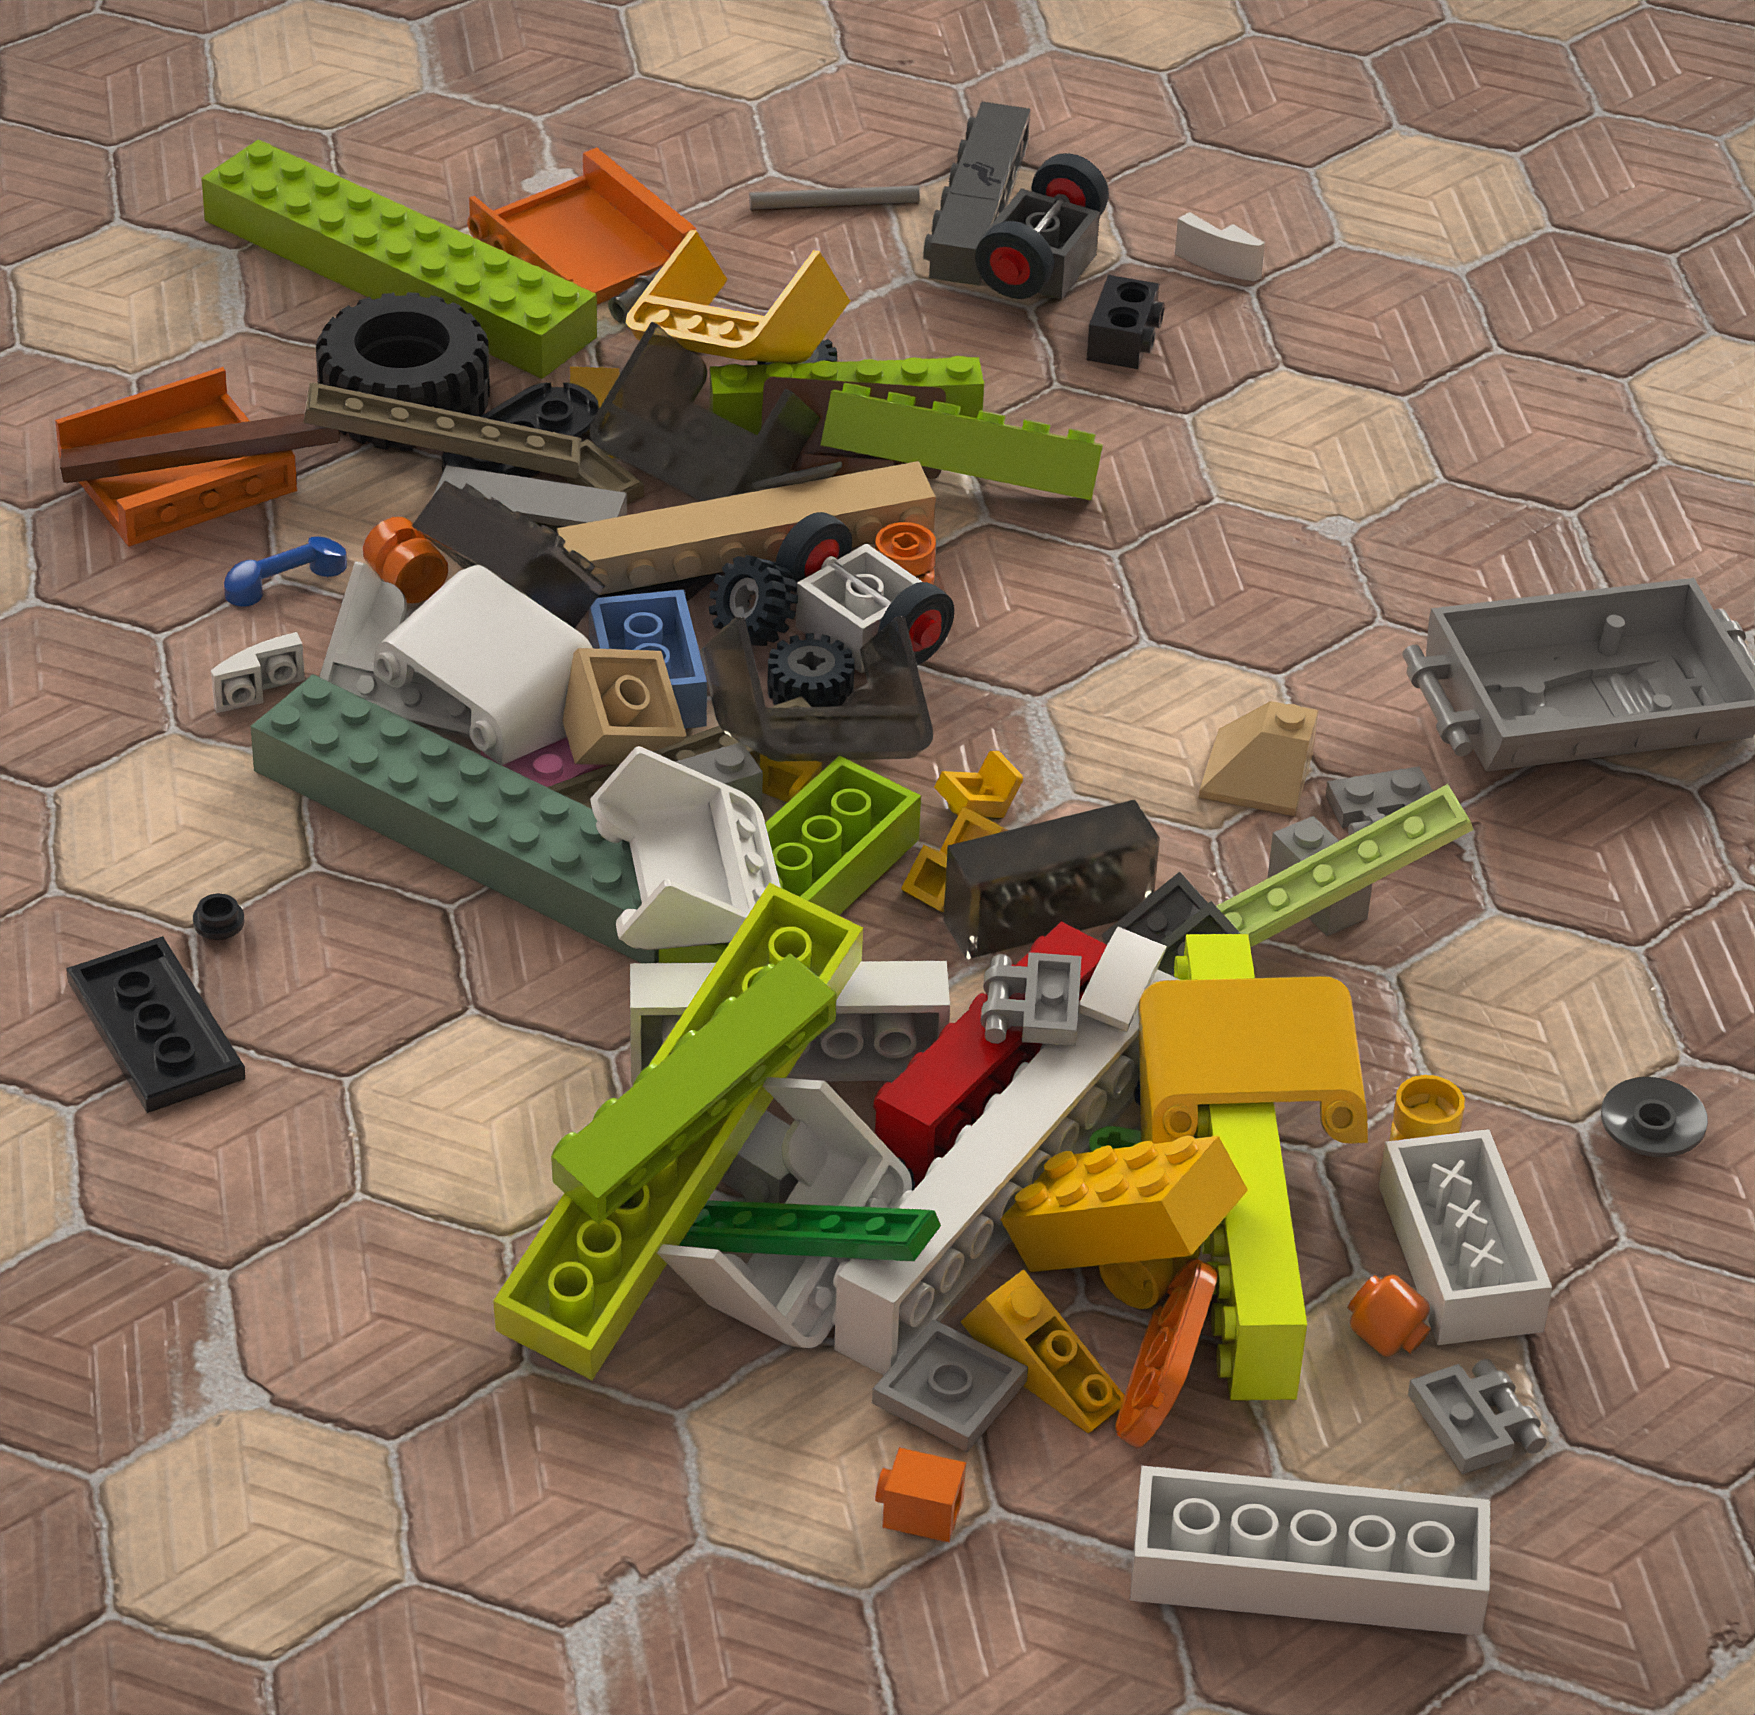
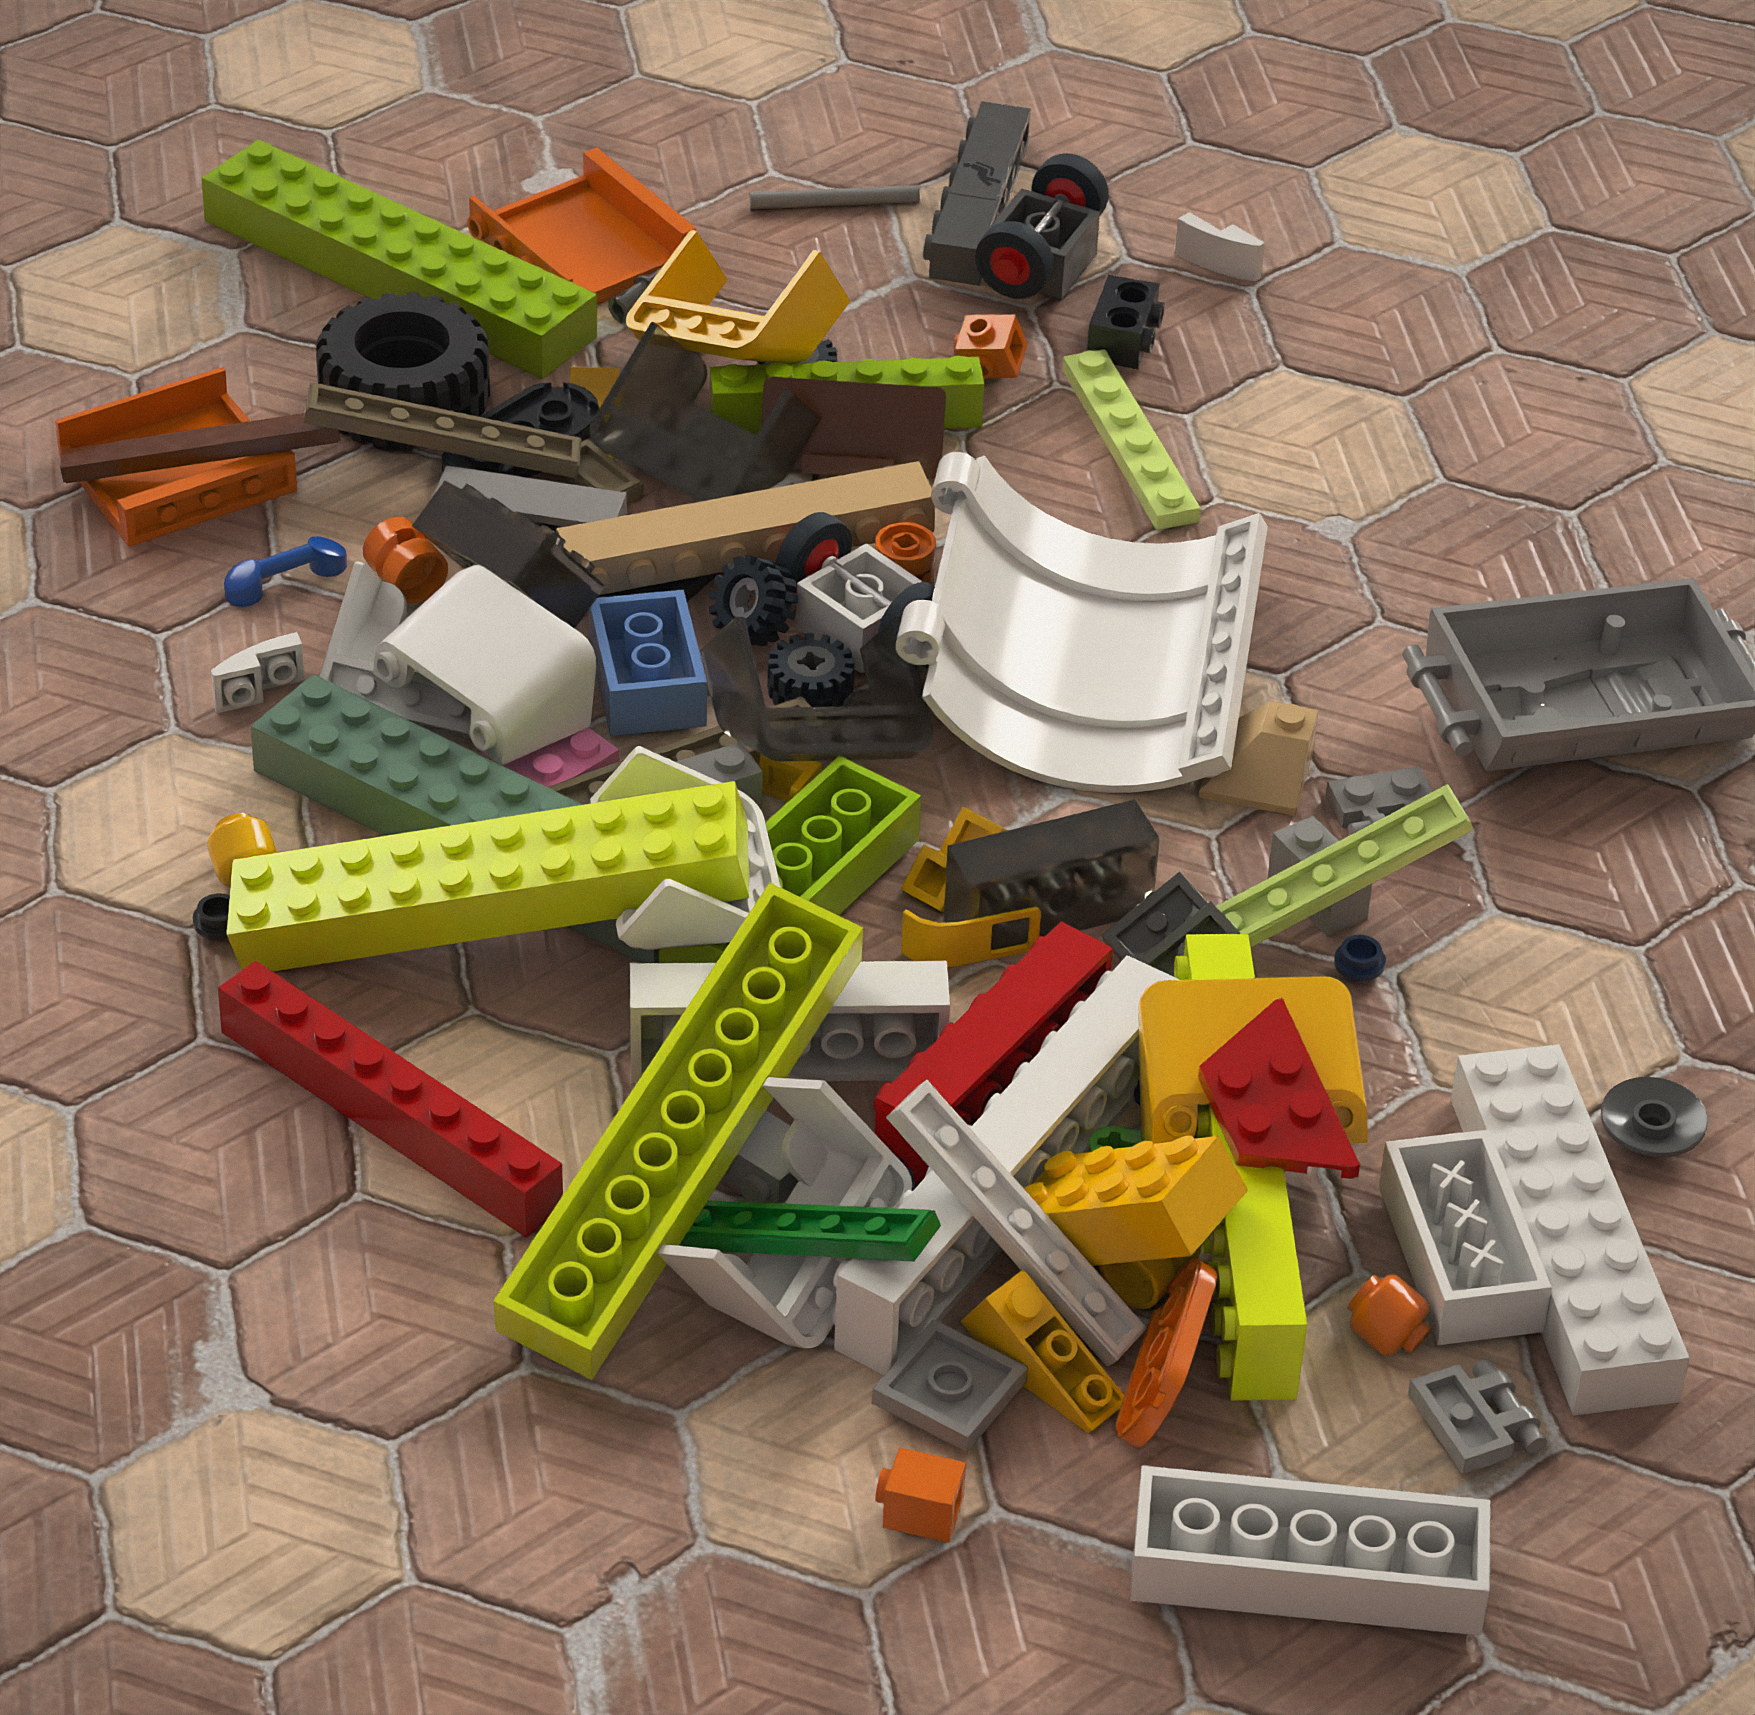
(155, 1024): black tile -> none
(237, 838): none -> yellow head
(391, 1098): none -> red brick
(485, 878): none -> neon yellow brick
(618, 704): tan slope -> none
(692, 1087): lime brick -> none
(797, 477): dark grey dish -> none
(962, 443): lime brick -> none
(964, 940): none -> yellow piece
(983, 792): yellow bracket -> none
(995, 341): none -> orange brick
(1016, 1222): none -> white tile
(1050, 1000): light grey plate -> none
(1082, 648): none -> white panel
(1121, 978): white slope -> none
(1131, 440): none -> yellowish green plate
(1274, 1099): none -> red wing
(1360, 958): none -> dark blue plate
(1427, 1108): yellow wheel -> none
(1605, 1308): none -> white brick

